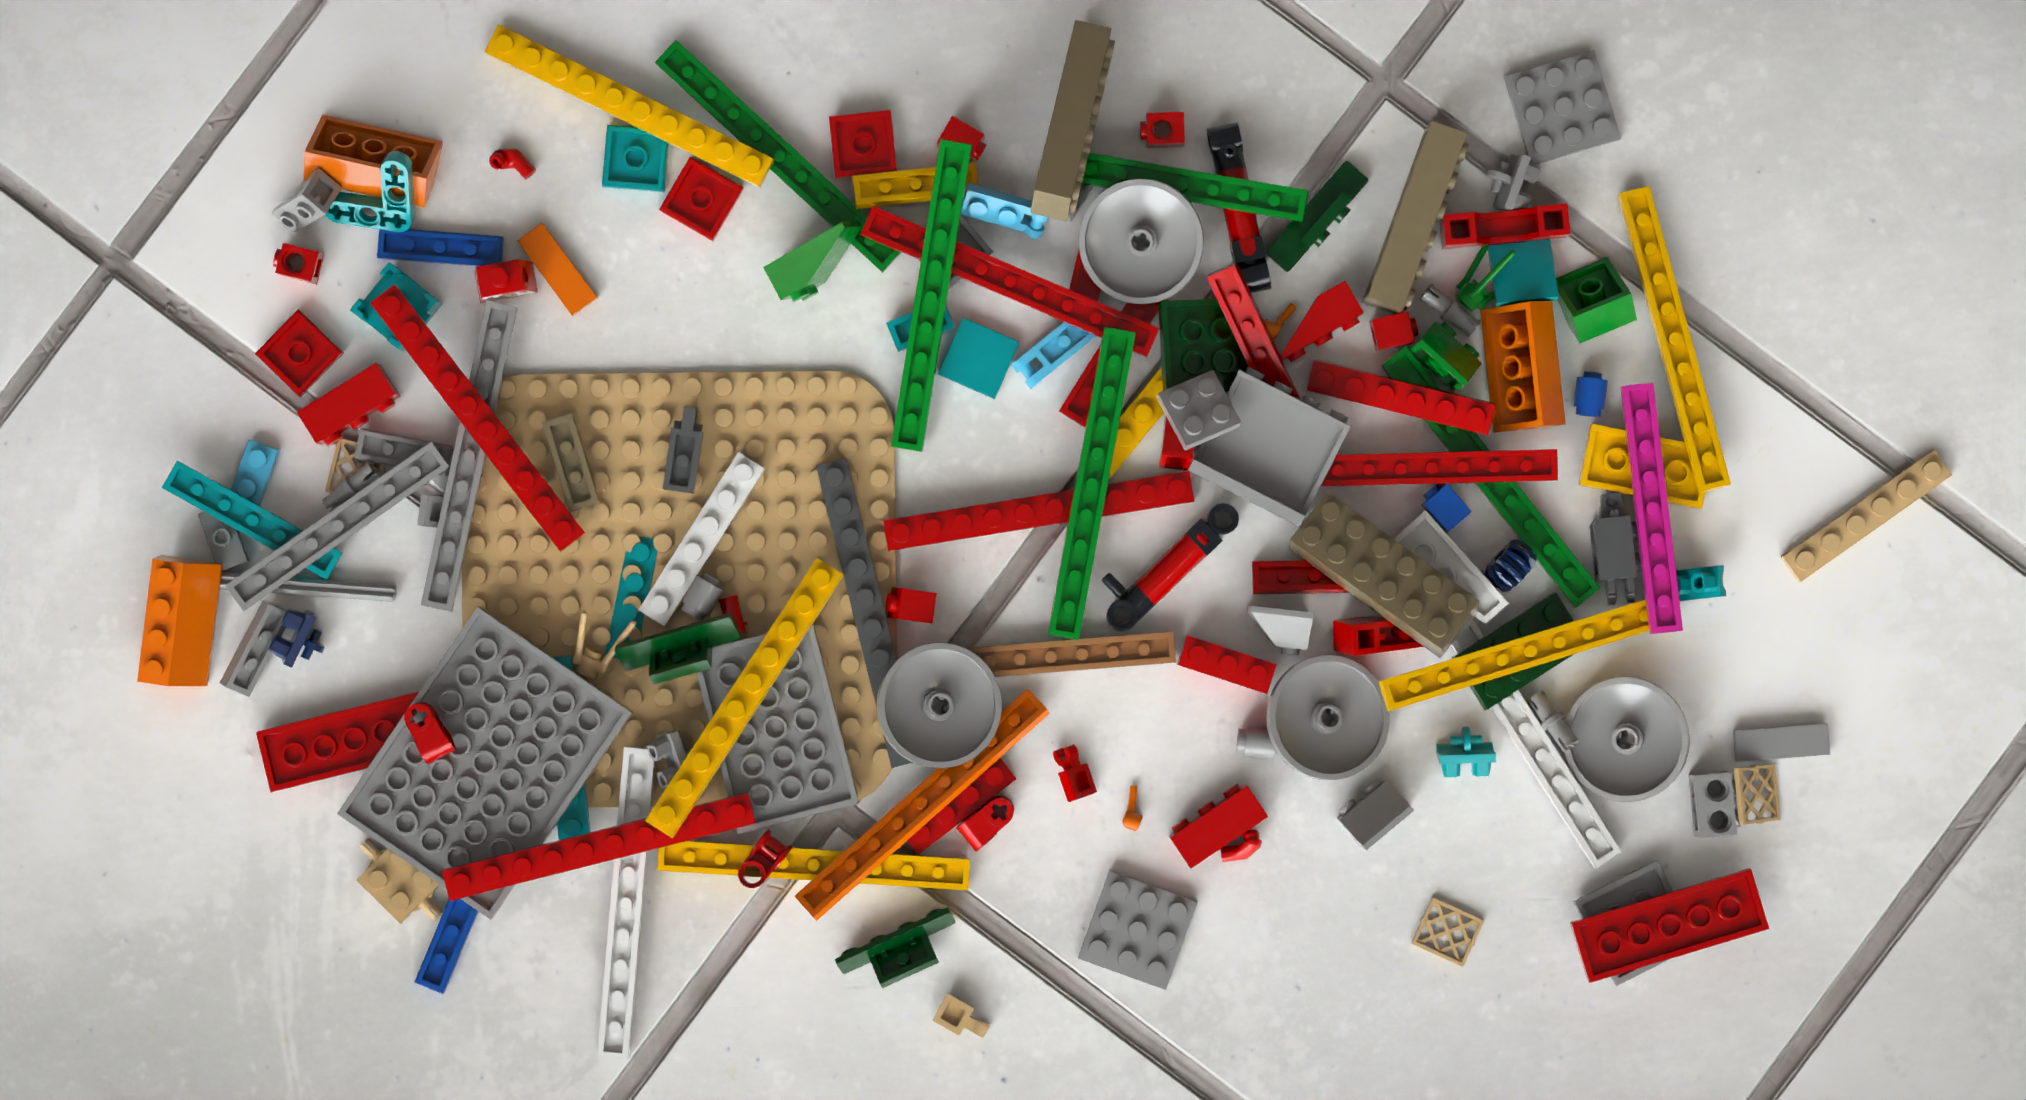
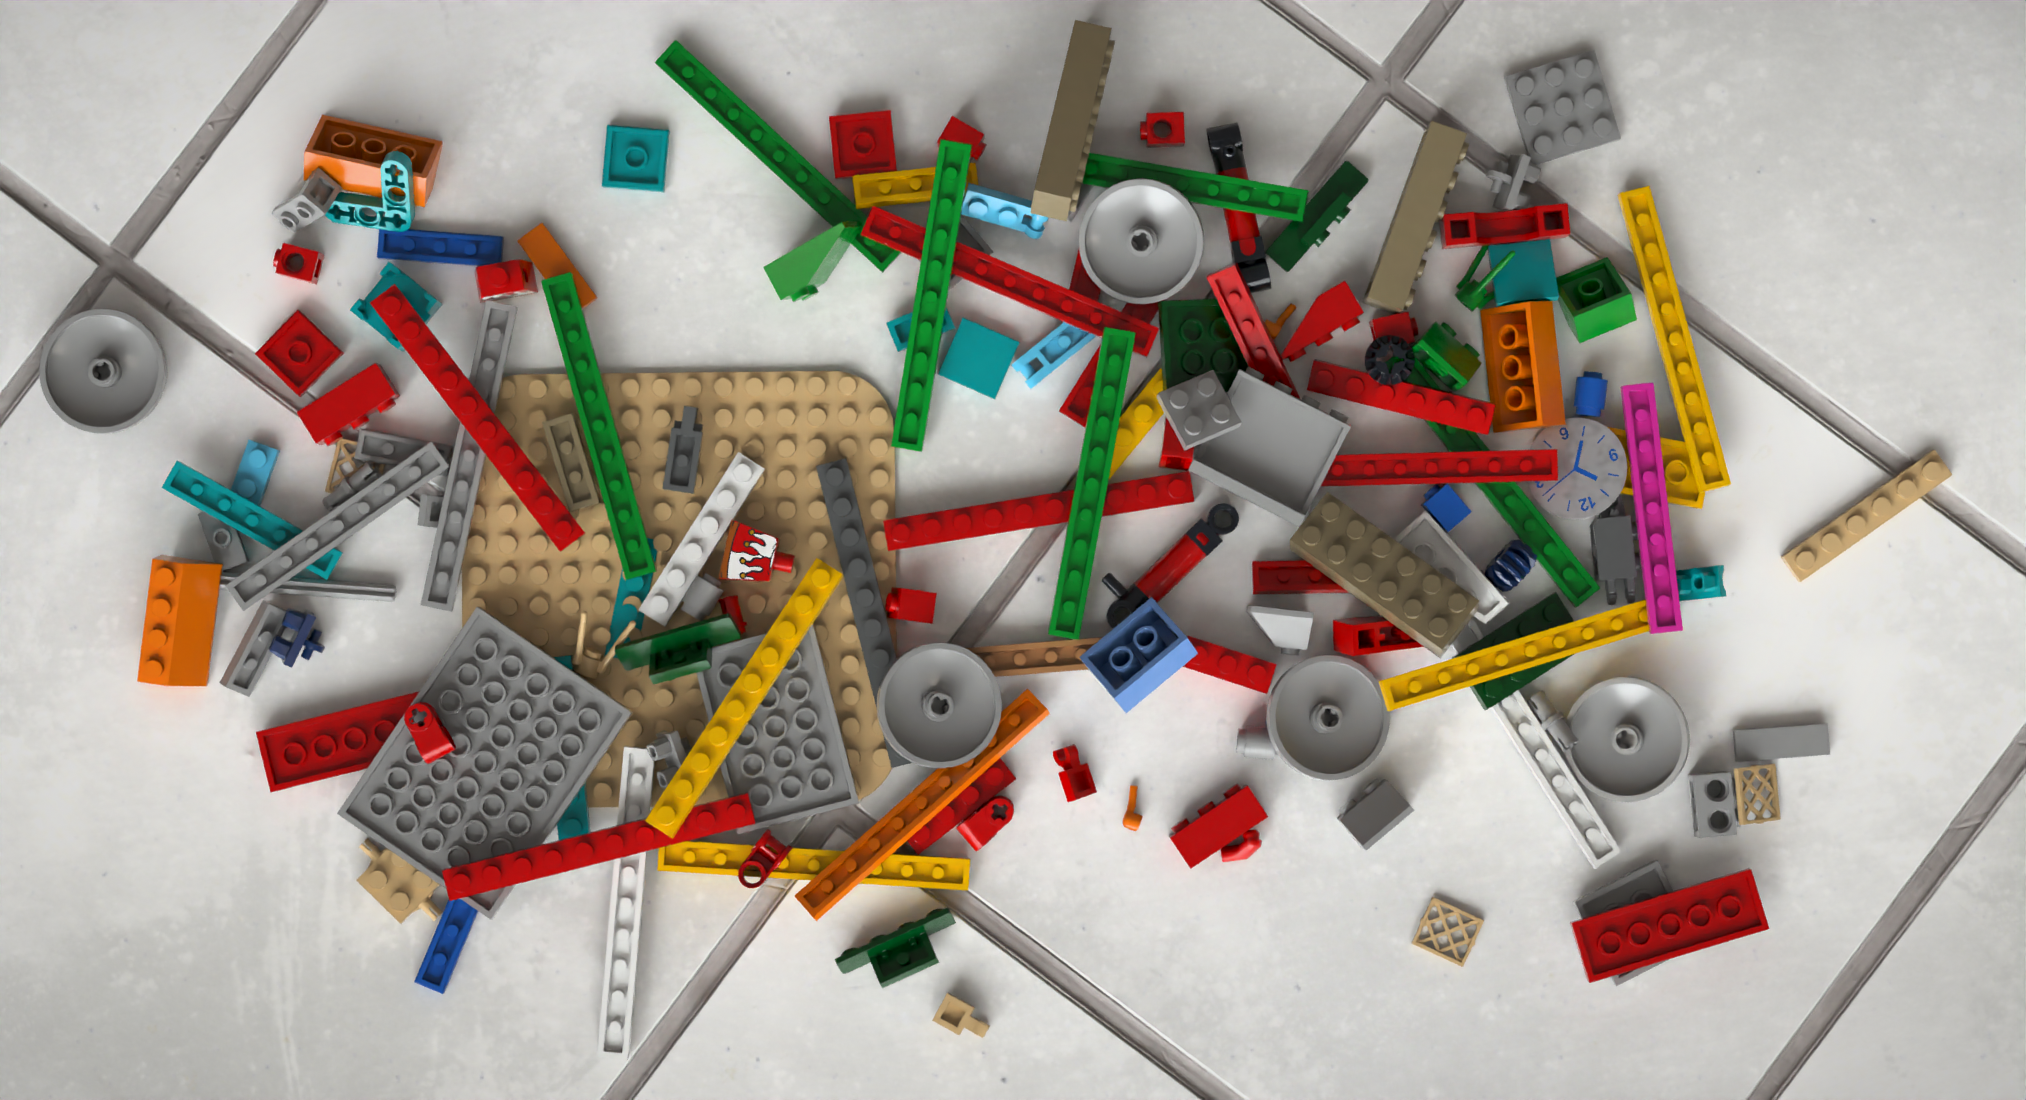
(102, 371): none -> light grey dish
(512, 159): red arm -> none
(599, 426): none -> green plate
(629, 106): yellow plate -> none
(701, 199): red tile -> none
(752, 555): none -> torso
(1137, 929): light grey plate -> none
(1139, 655): none -> medium blue brick
(1378, 369): none -> black gear
(1450, 310): light grey pin -> none
(1466, 749): teal hips -> none
(1589, 469): none -> flat silver sticker

